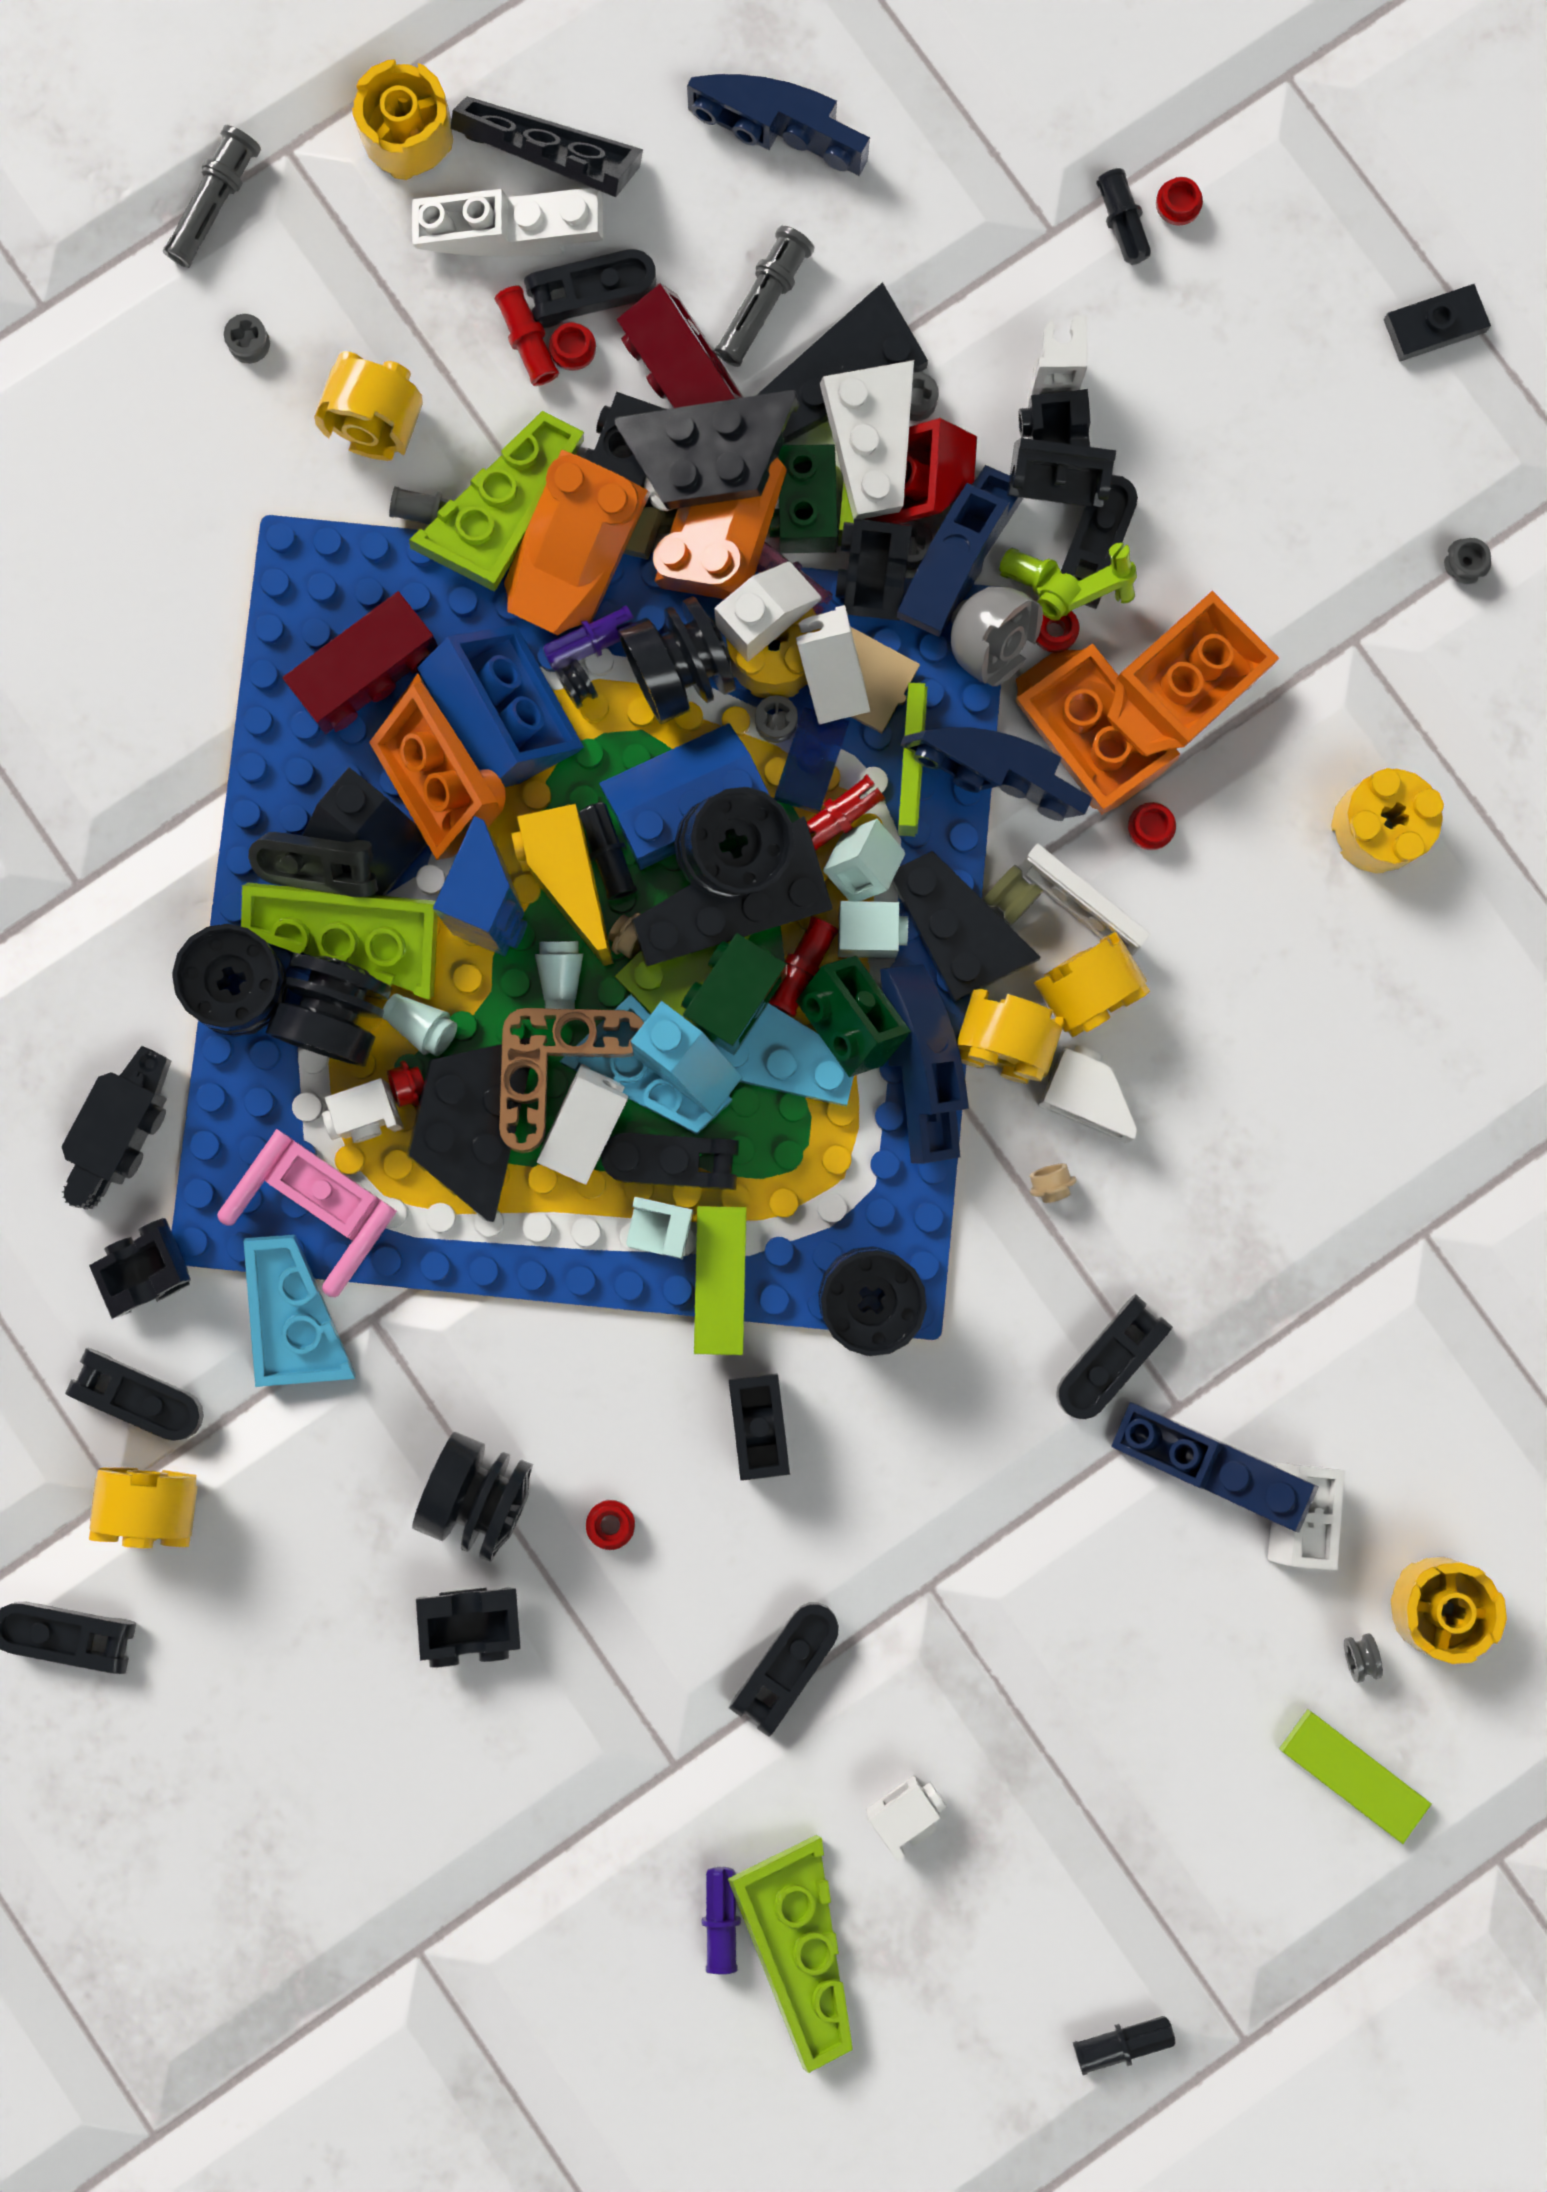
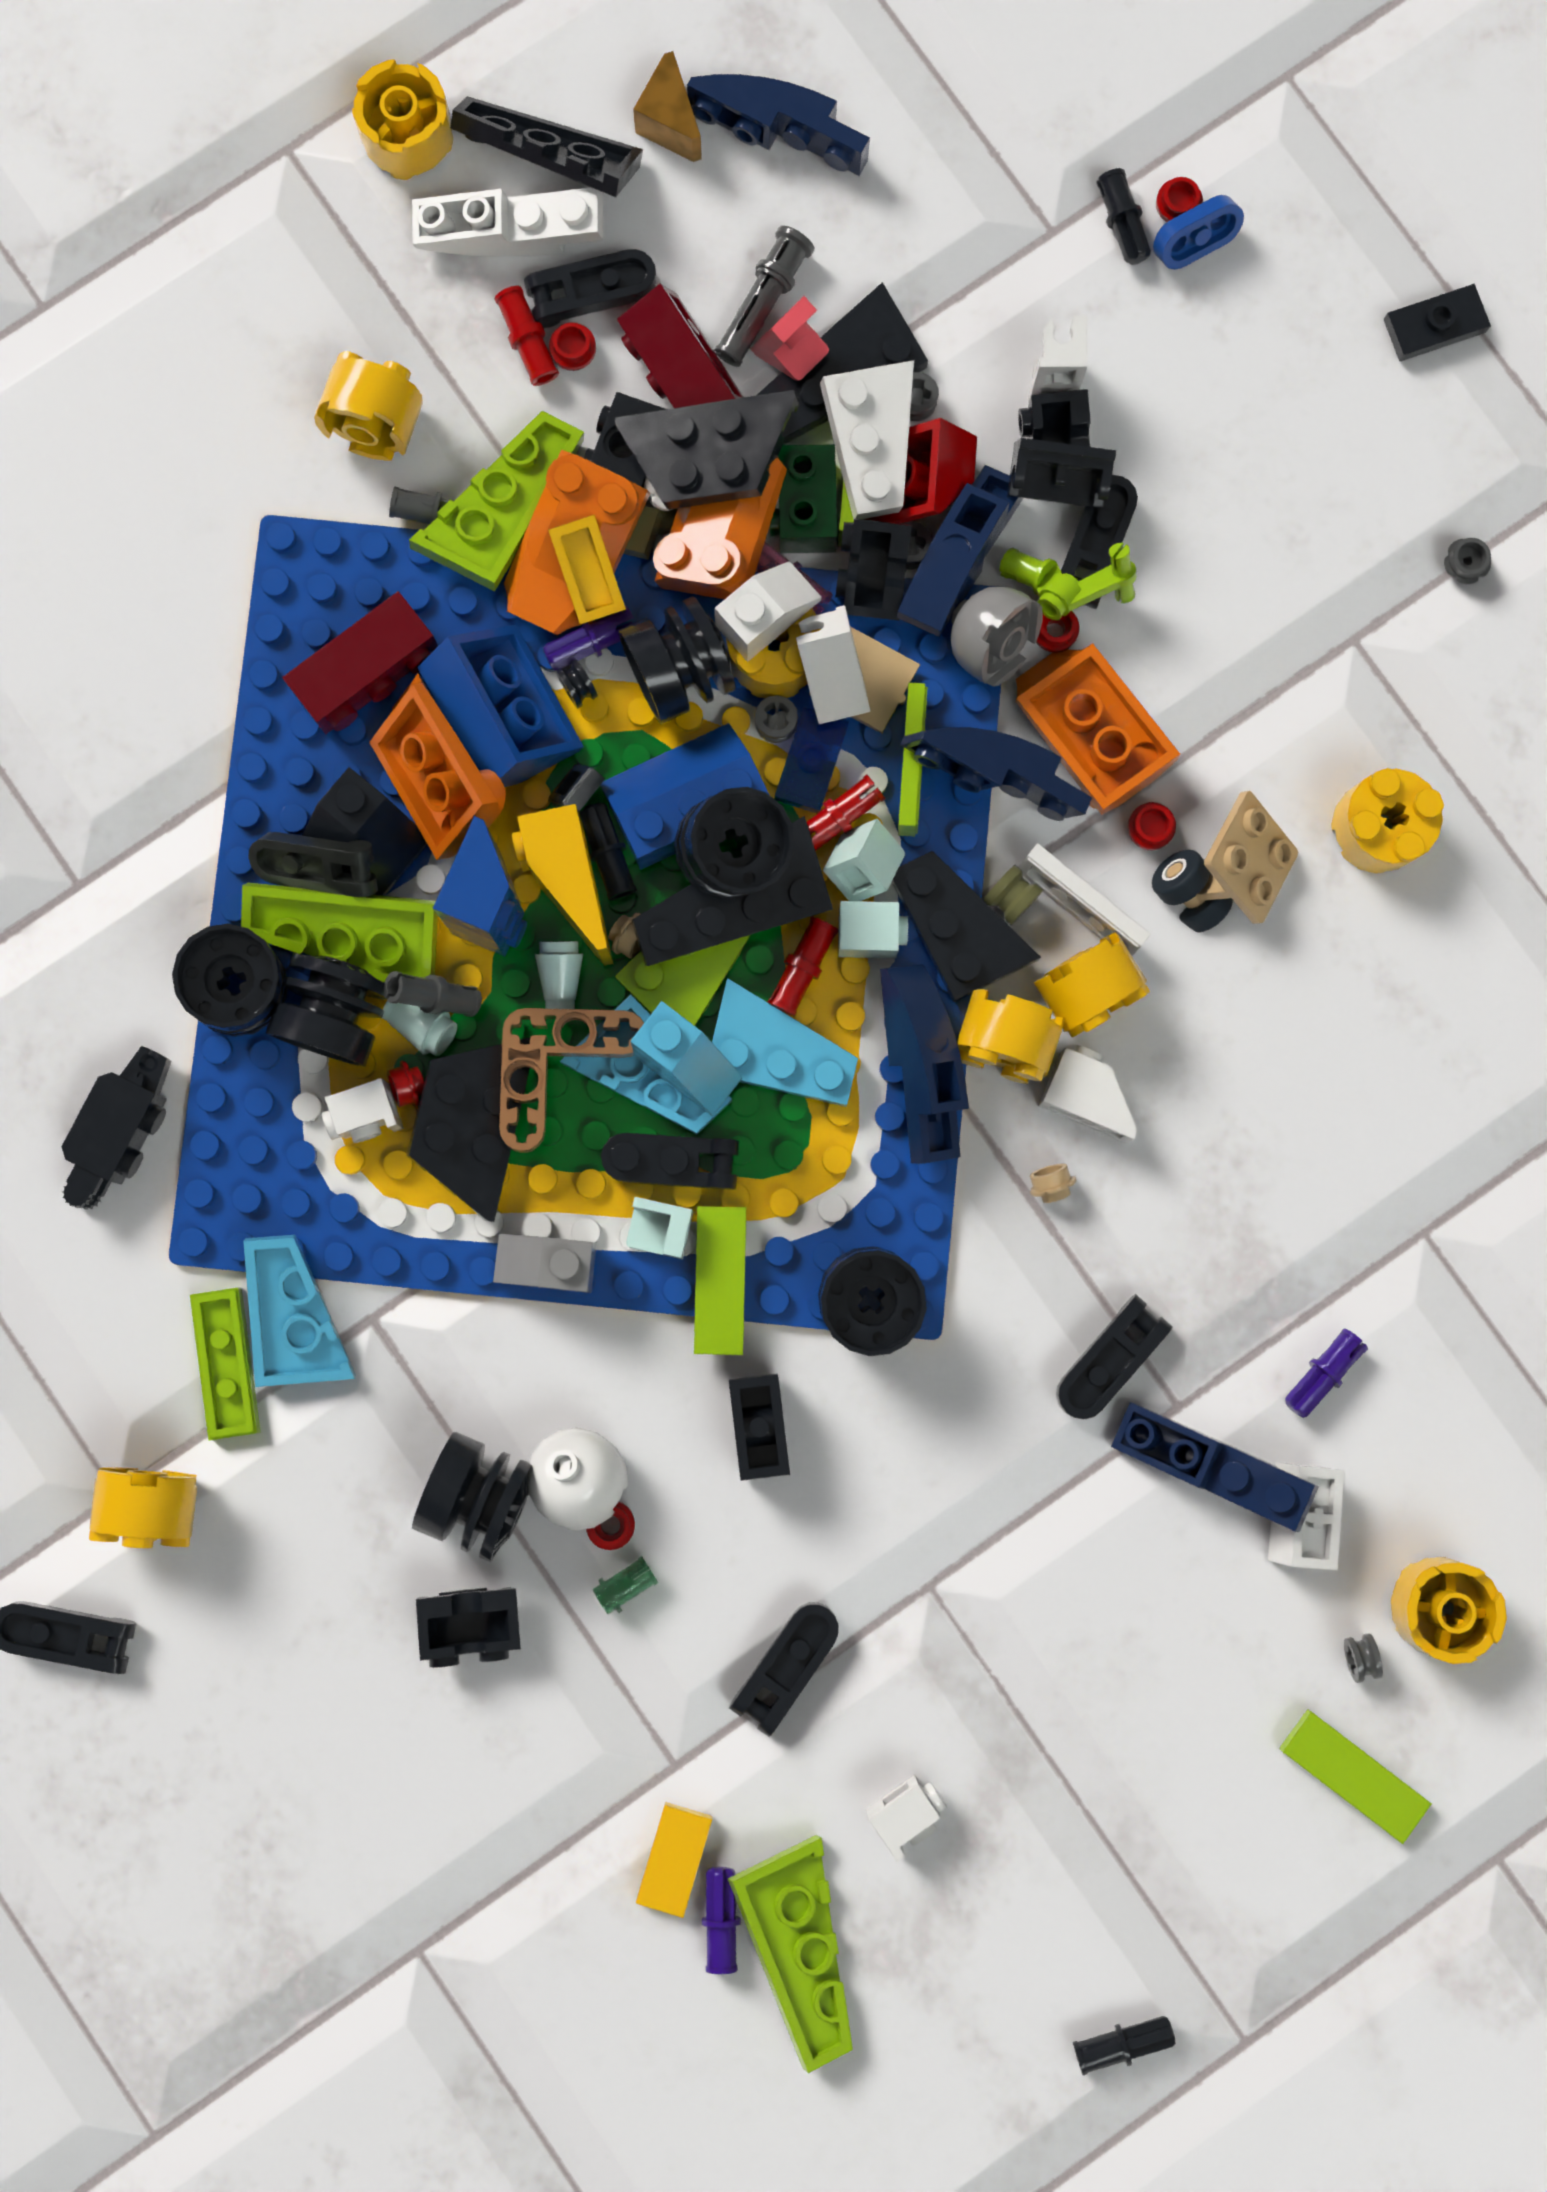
(137, 1397): black plate -> none
(140, 1269): black cylinder -> none
(220, 179): dark grey pin -> none
(225, 1363): none -> lime tile
(257, 347): dark grey bush -> none
(321, 1192): bright pink plate -> none
(432, 994): none -> dark grey pin
(545, 1262): none -> light grey slope
(576, 787): none -> black tile
(576, 1478): none -> white cylinder
(583, 1125): white hinge -> none
(587, 569): none -> yellow tile
(623, 1587): none -> clear green pin
(665, 112): none -> pearl gold slope
(674, 1859): none -> yellow tile
(734, 992): dark green brick -> none
(792, 343): none -> coral slope
(852, 1016): dark green brick -> none
(1188, 678): orange slope -> none
(1198, 232): none -> blue plate
(1242, 867): none -> tan plate
(1325, 1373): none -> dark purple axle

